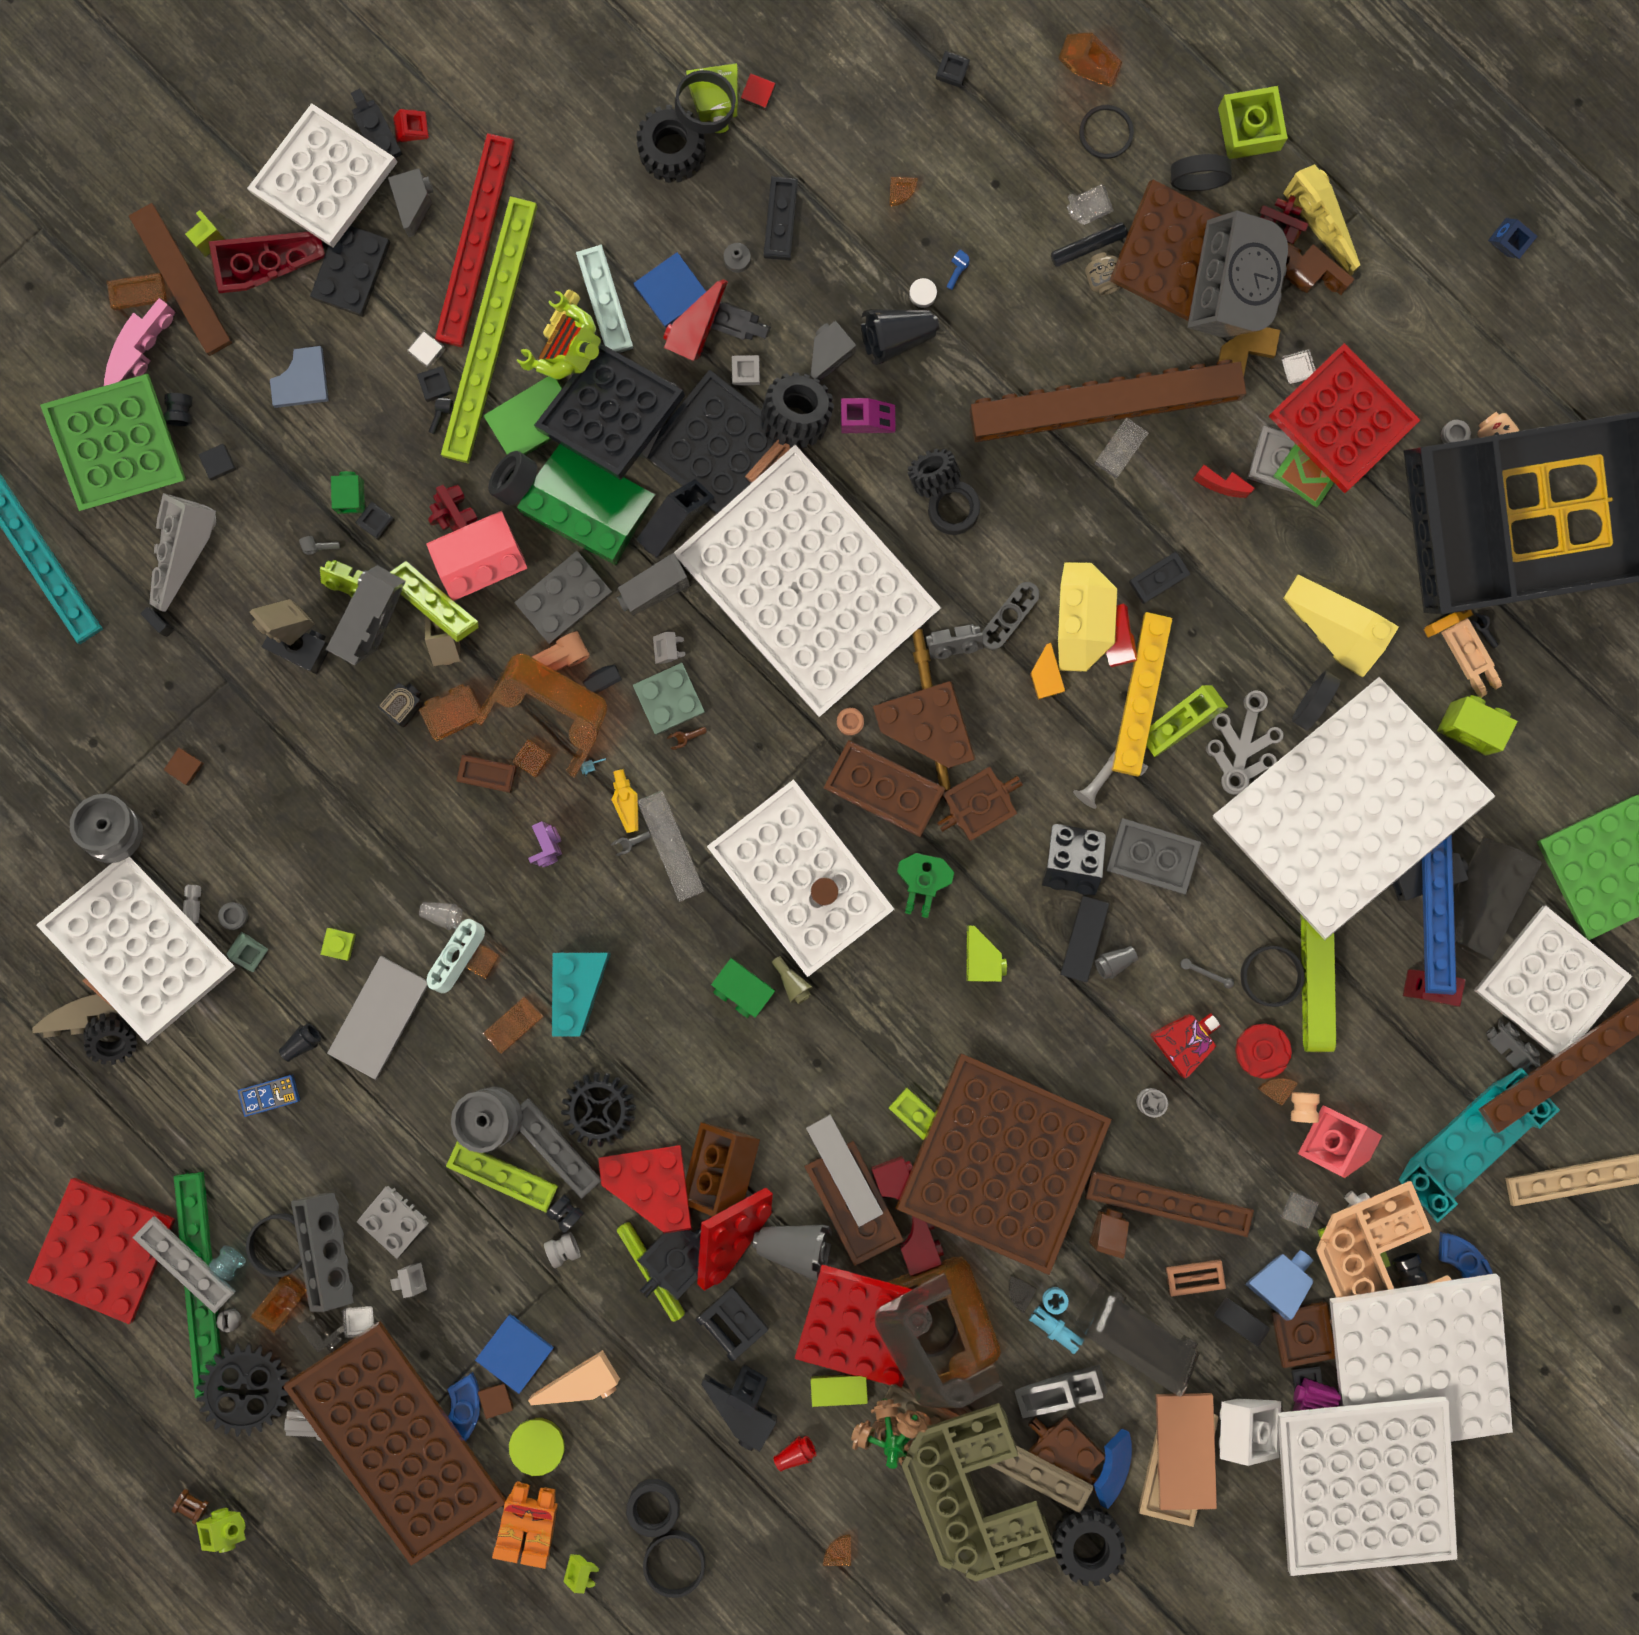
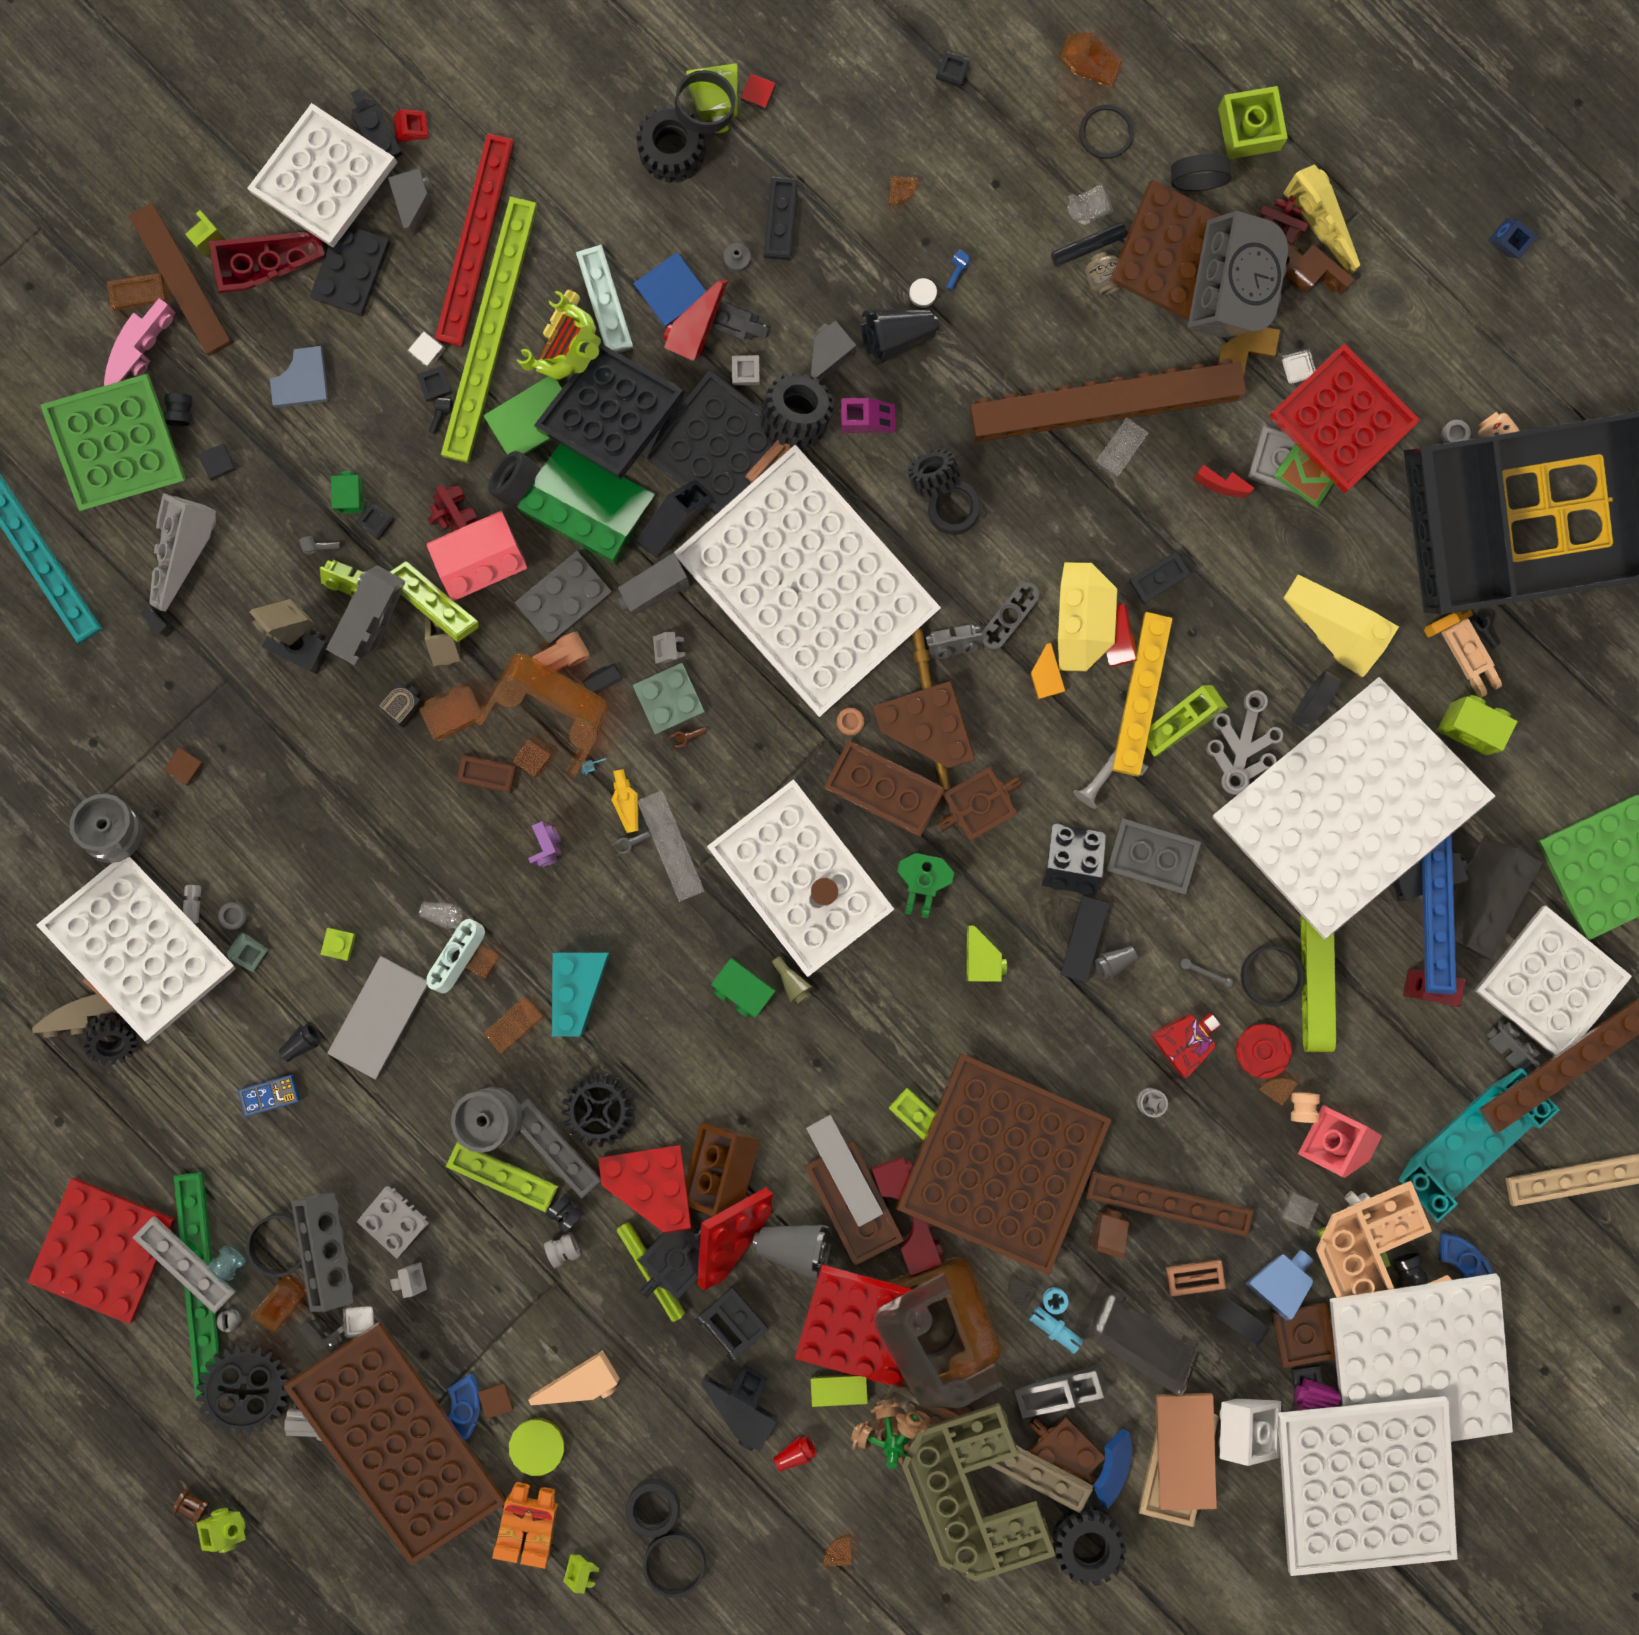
(514, 1353): blue tile -> none

